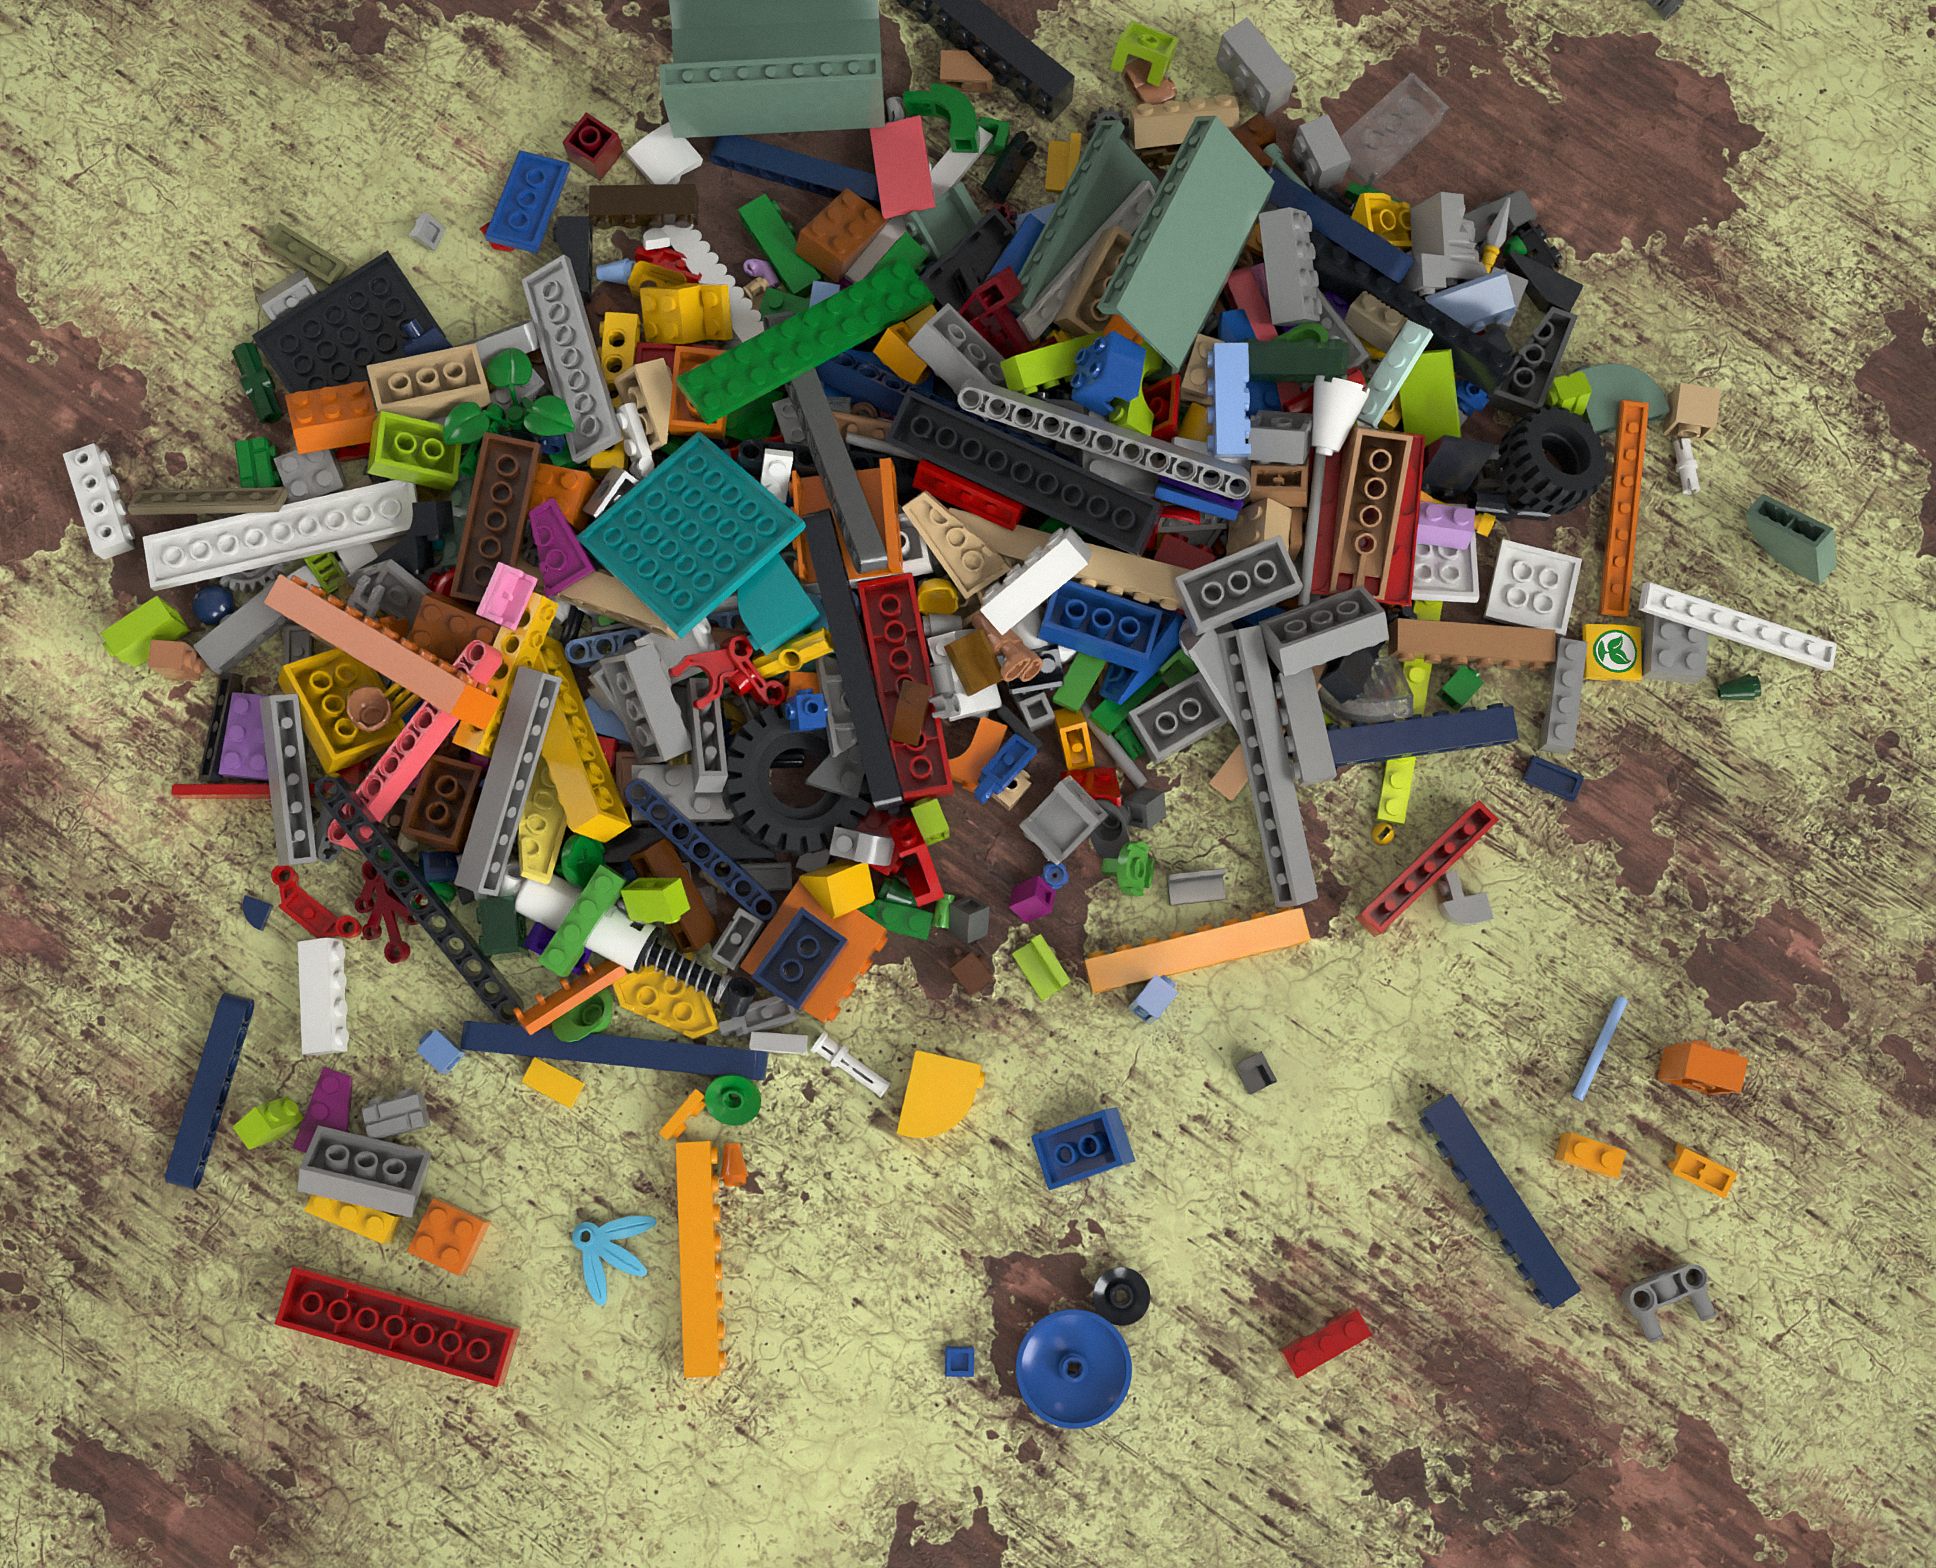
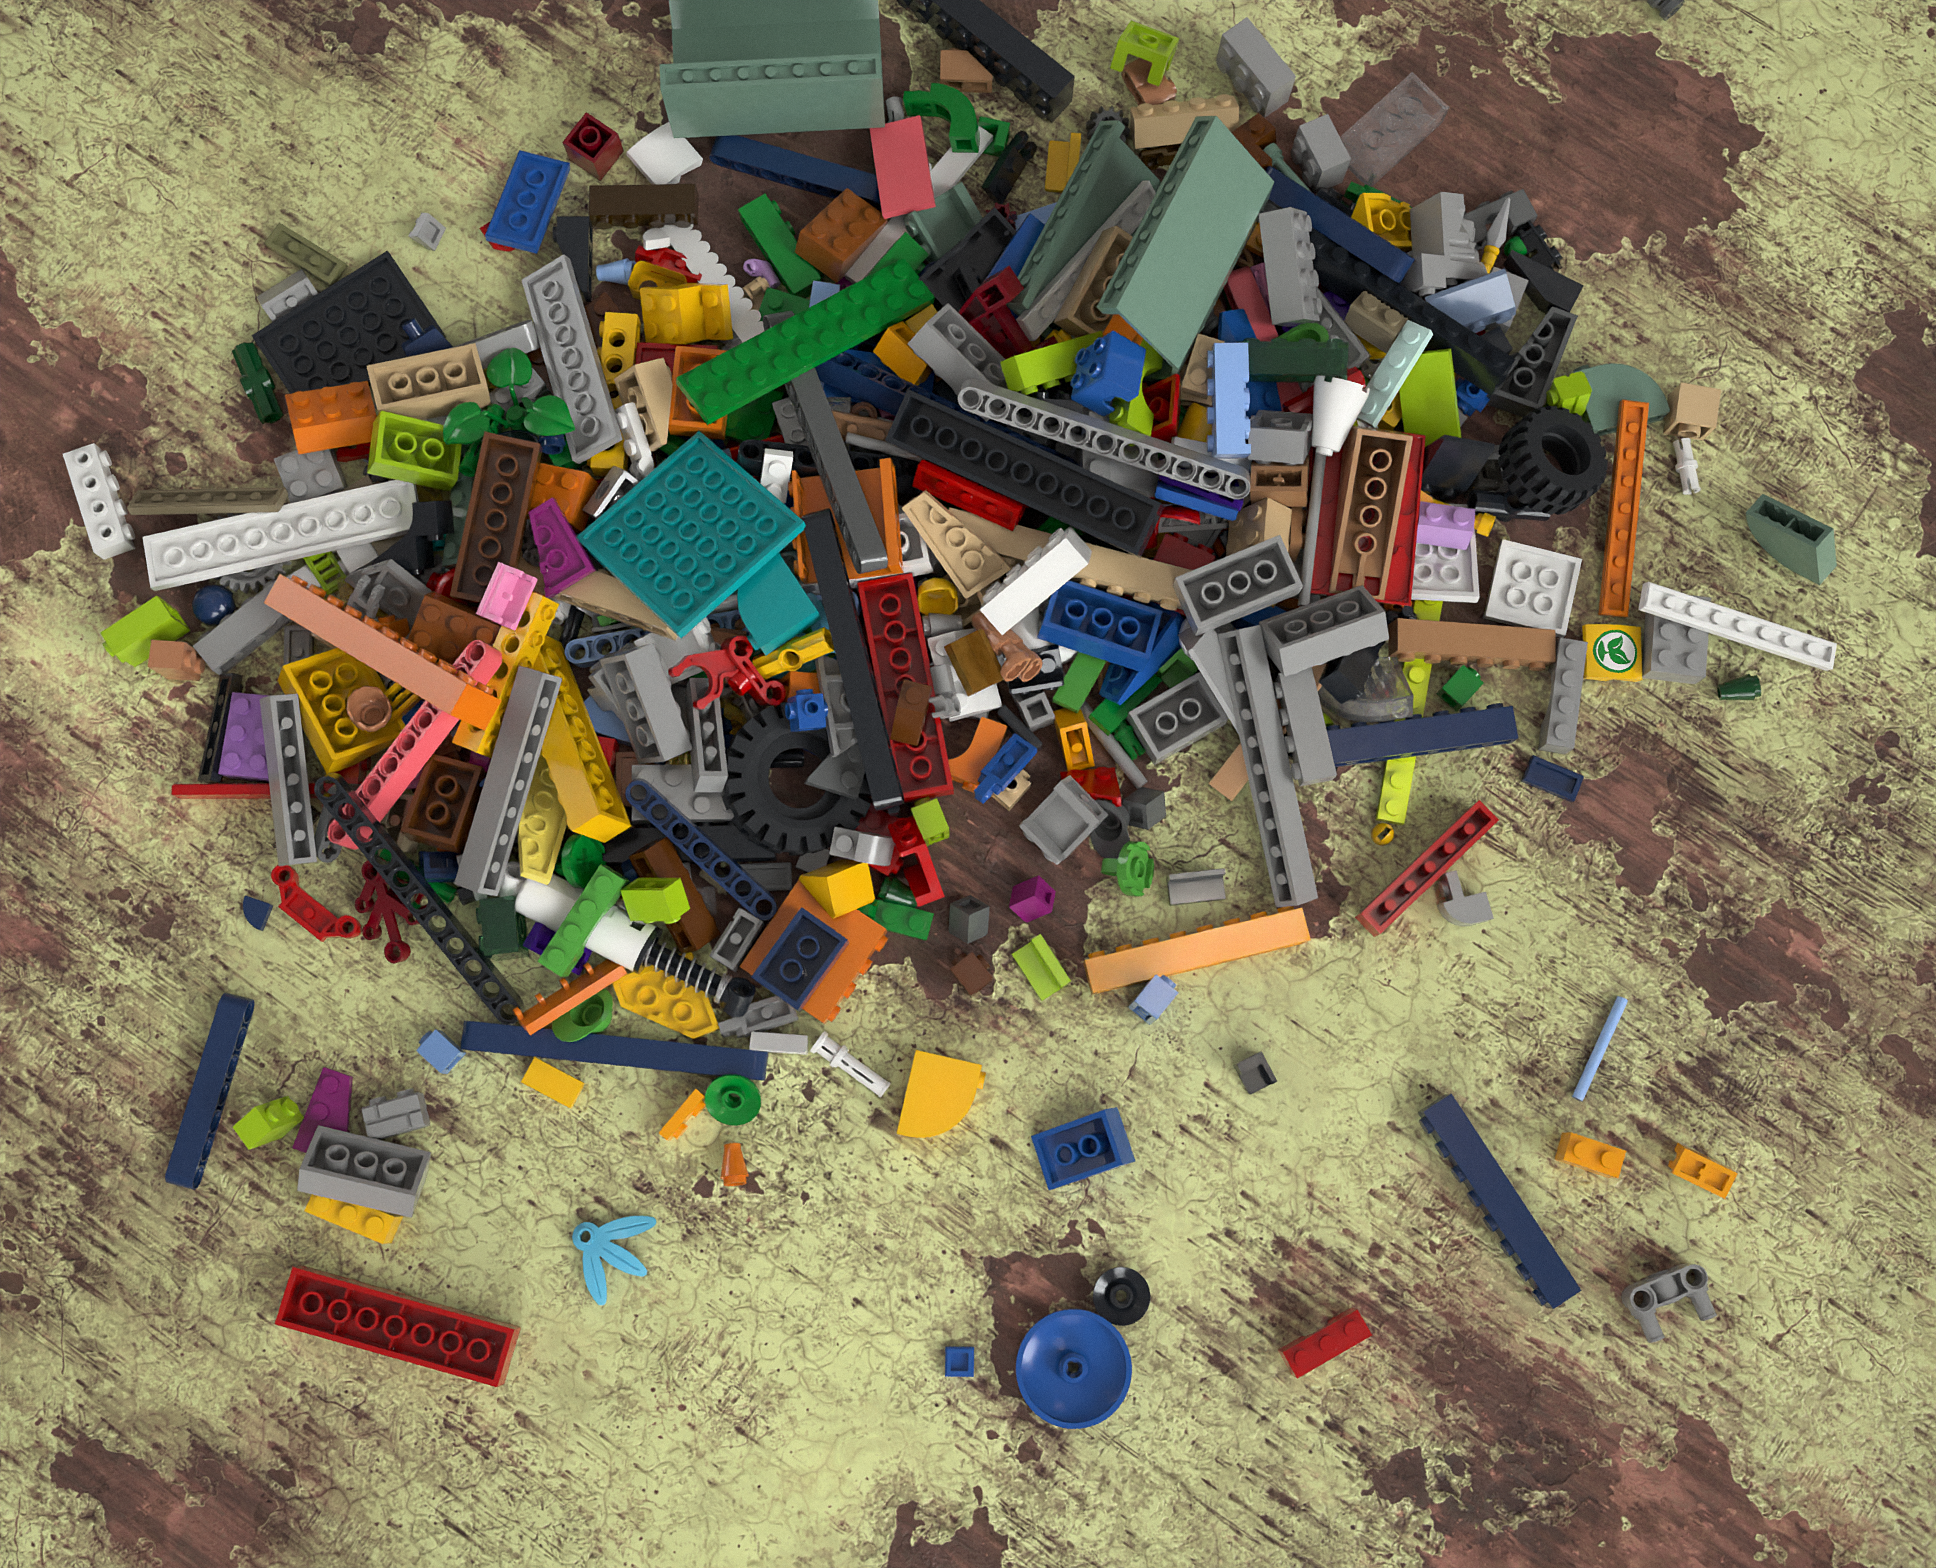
(257, 463): green brick -> none
(322, 996): white brick -> none
(448, 1236): orange brick -> none
(699, 1260): light orange brick -> none
(942, 911): bright green pin -> none
(1060, 870): blue plate -> none
(1703, 1068): orange brick -> none

